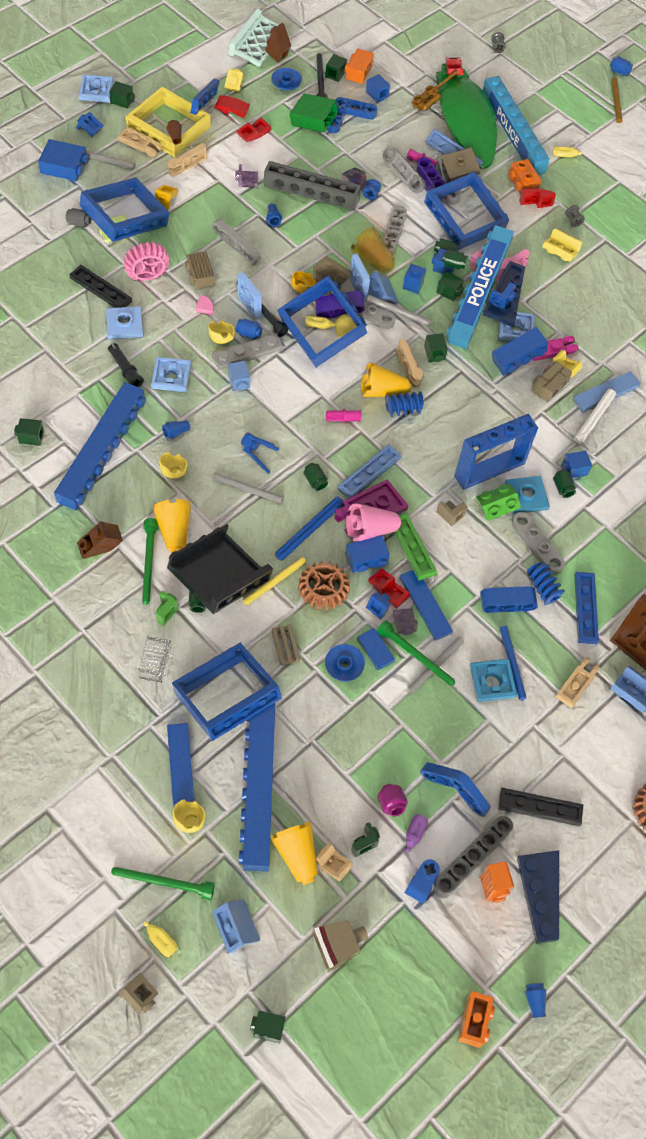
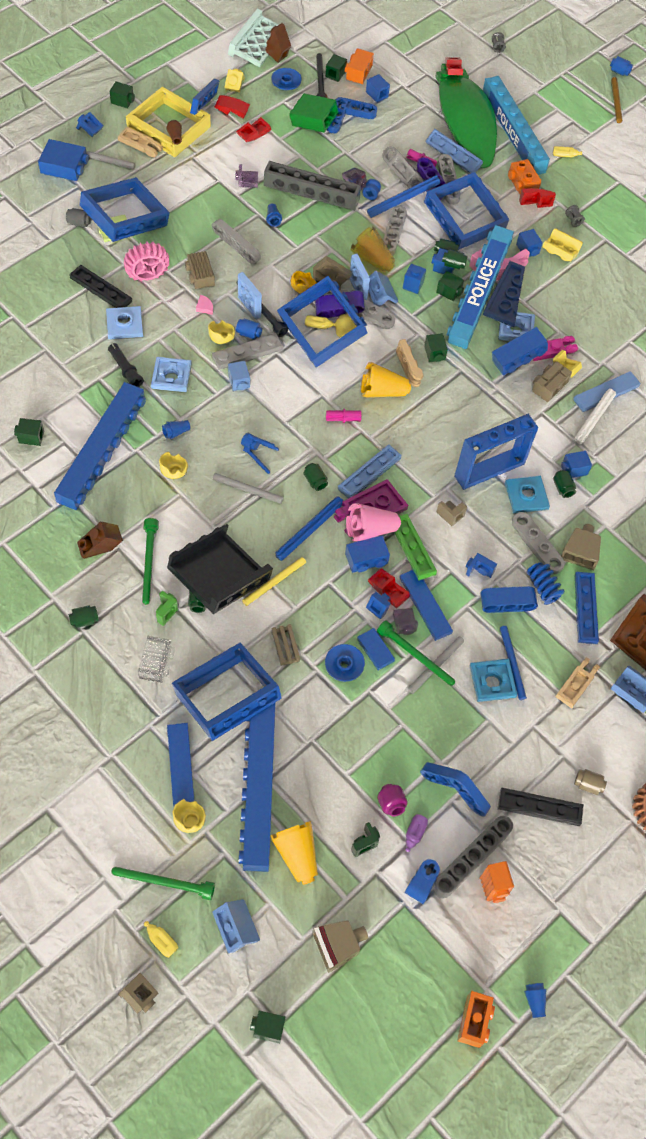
(83, 616): none -> dark green brick
(92, 82): light blue piece -> none
(165, 194): yellow bracket -> none
(173, 522): yellow cone -> none
(187, 160): tan hinge -> none
(324, 578): nougat gear -> none
(333, 862): tan bracket -> none
(399, 310): light grey bar -> none
(403, 196): none -> blue axle
(404, 403): blue piece -> none
(430, 95): pearl gold piece -> none
(460, 164): dark tan plate -> none
(482, 564): none -> blue bracket
(498, 501): bright green bracket -> none
(501, 300): blue bracket -> none
(530, 241): none -> blue brick
(541, 888): dark blue wing -> none
(583, 547): none -> dark tan torso
(590, 781): none -> dark tan brick

